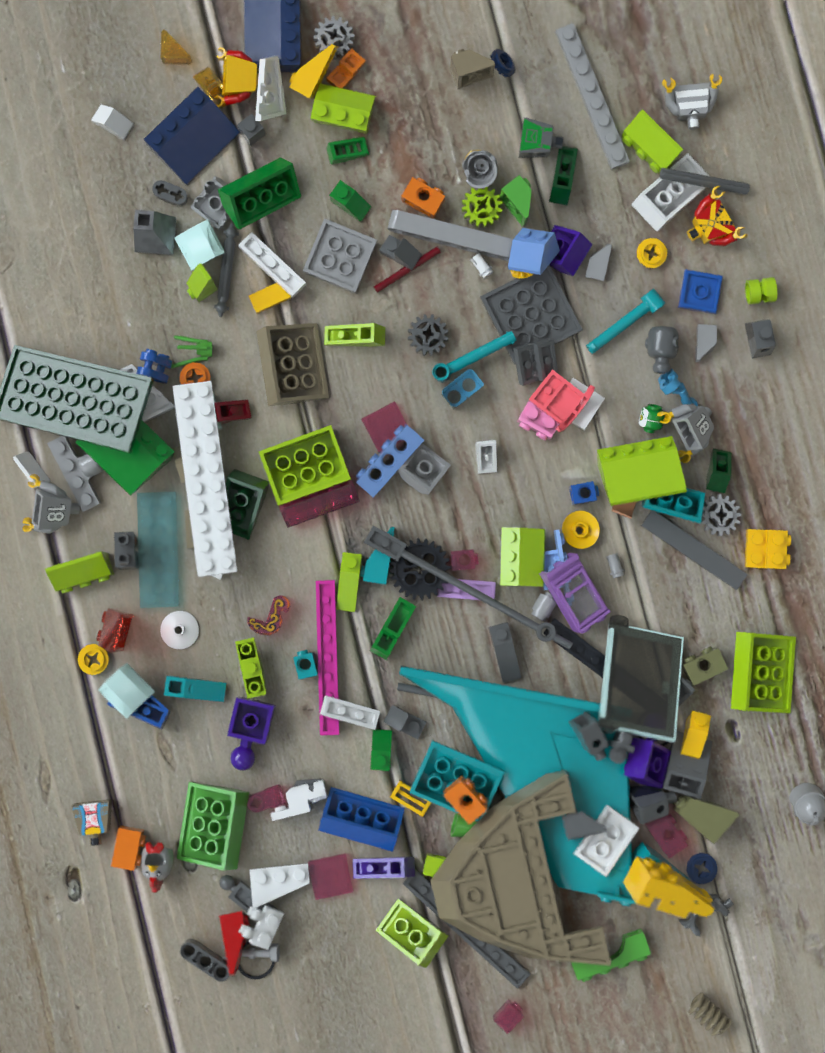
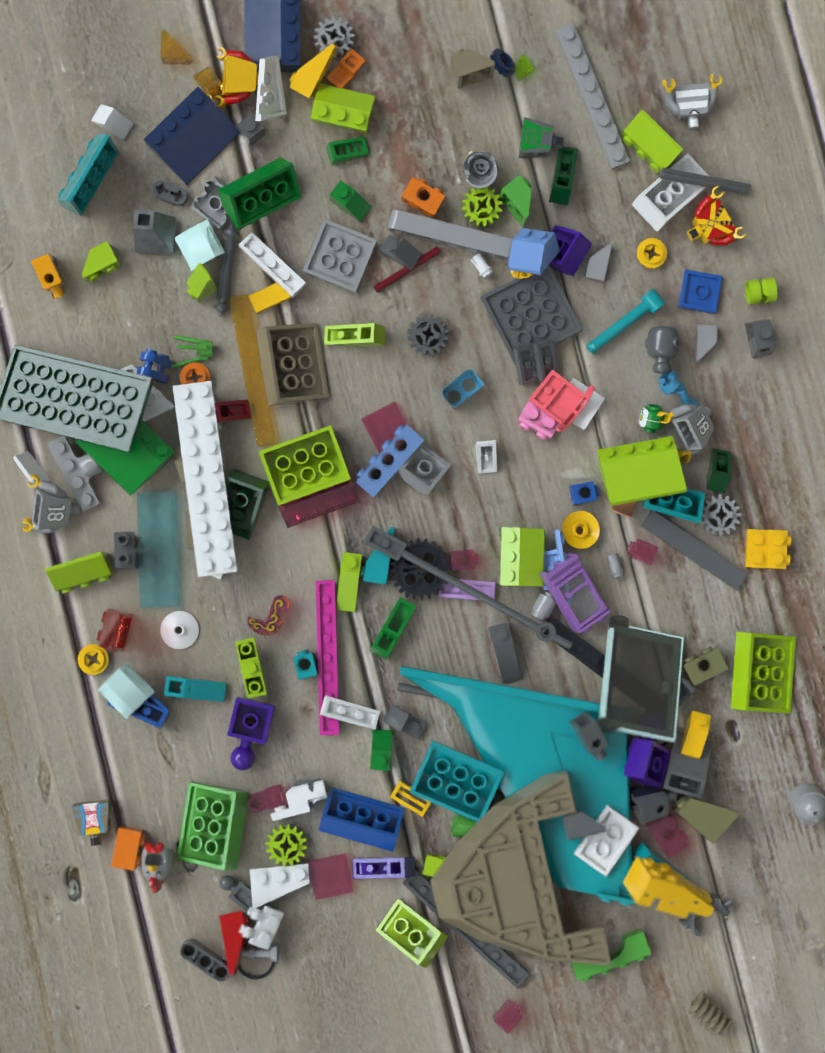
(44, 268): none -> light orange torso
(89, 174): none -> teal slope
(99, 261): none -> lime slope
(252, 370): none -> clear yellow tile
(295, 845): none -> lime gear
(468, 810): orange brick -> none
(473, 356): teal piece -> none
(523, 68): none -> clear neon green tile
(621, 745): dark grey hips -> none
(642, 551): none -> clear pink brick
(704, 877): dark blue gear -> none

